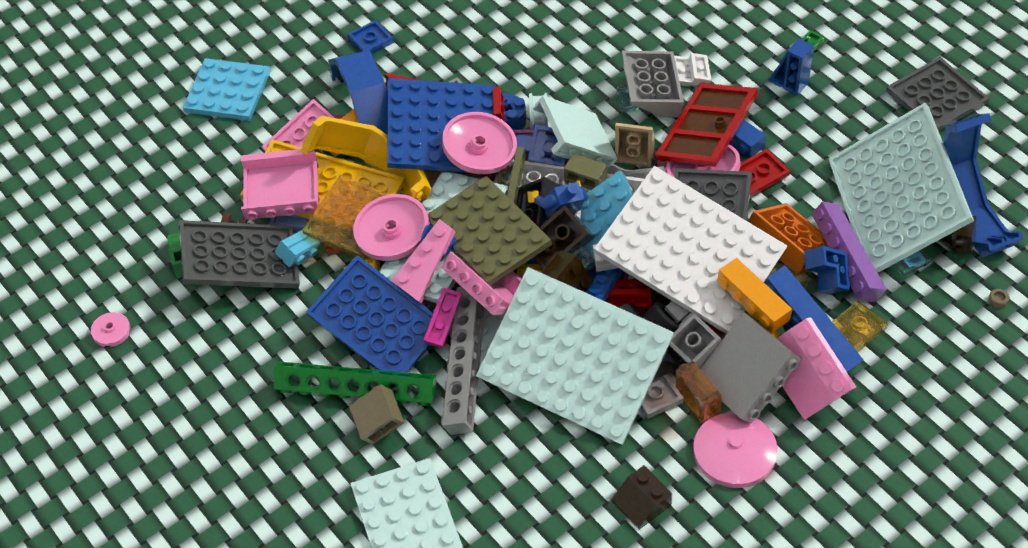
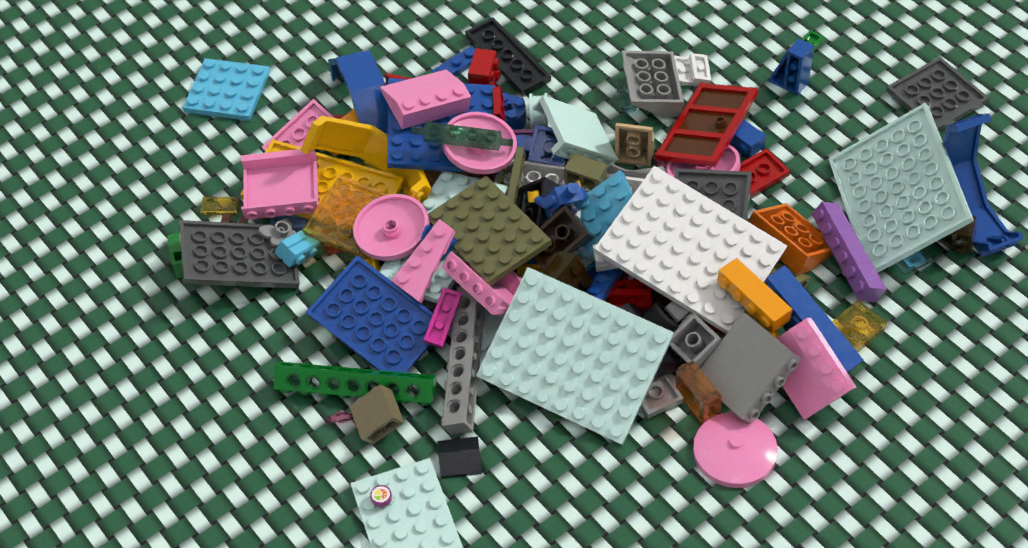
(117, 333): bright pink plate -> none
(220, 205): none -> clear yellow tile
(277, 233): none -> light grey animal
(340, 417): none -> clear pink bar
(370, 37): blue tile -> none
(381, 496): none -> tile
(426, 98): none -> bright pink slope
(457, 63): none -> blue plate
(459, 457): none -> black slope
(462, 136): none -> clear green plate
(484, 68): none -> red brick
(514, 61): none -> black plate
(642, 497): dark brown slope -> none
(831, 268): blue brick -> none
(998, 298): dark tan tile -> none

